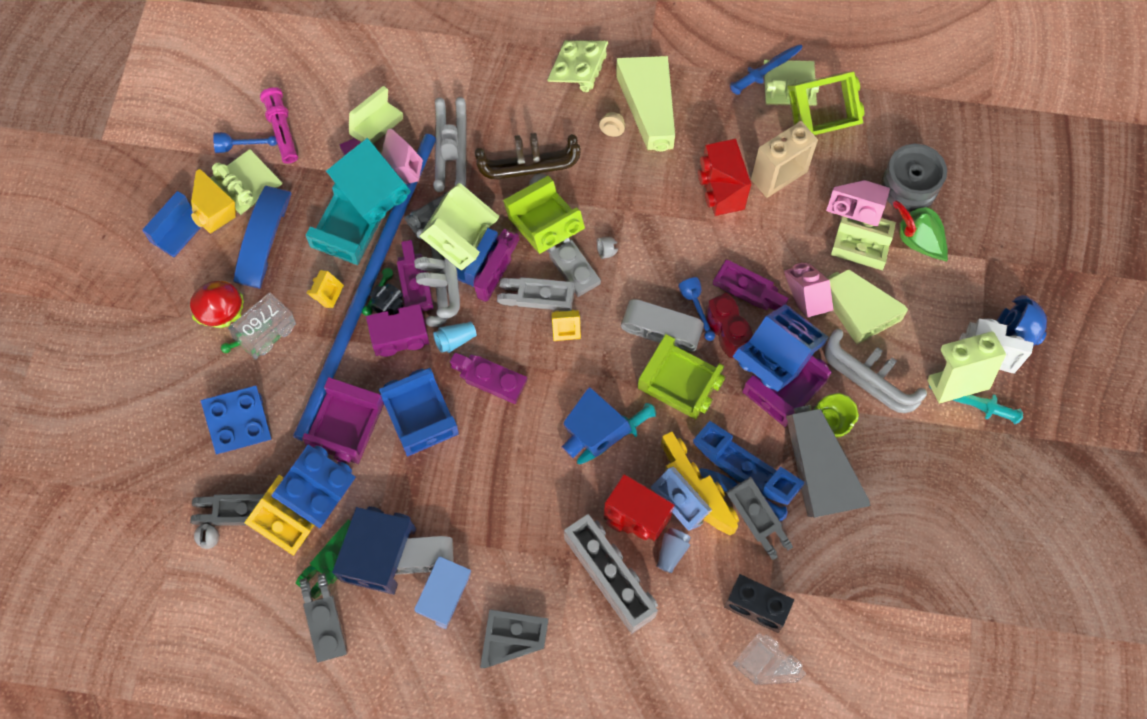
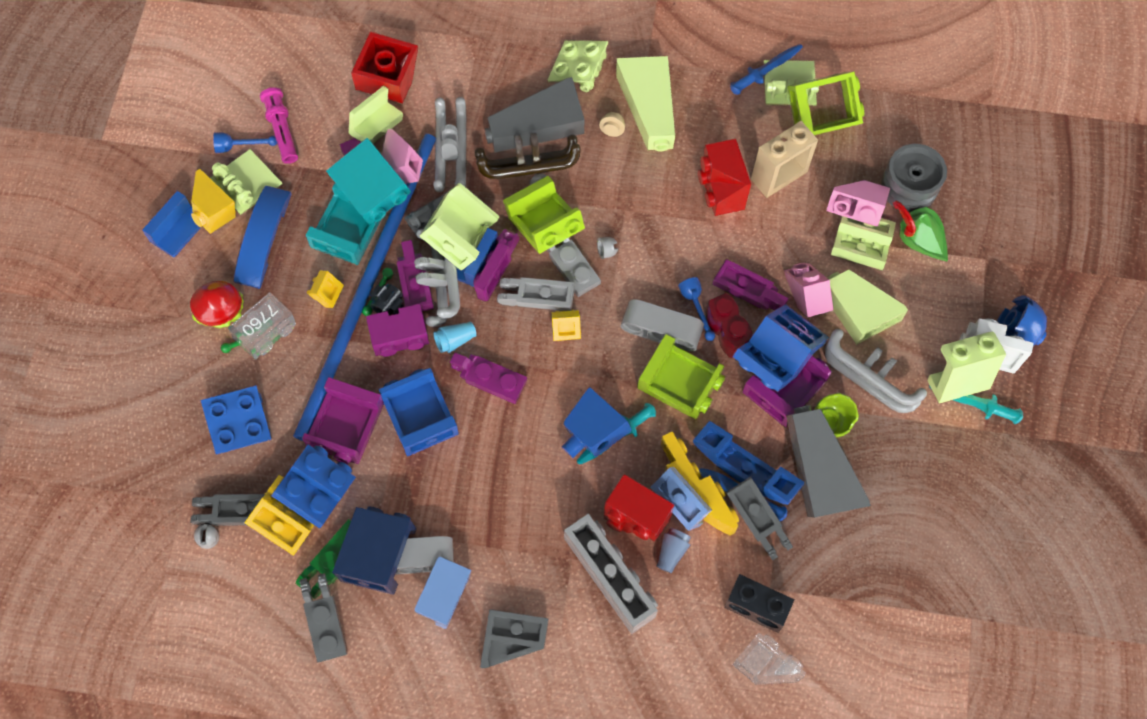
(387, 64): none -> red slope
(549, 113): none -> dark grey slope

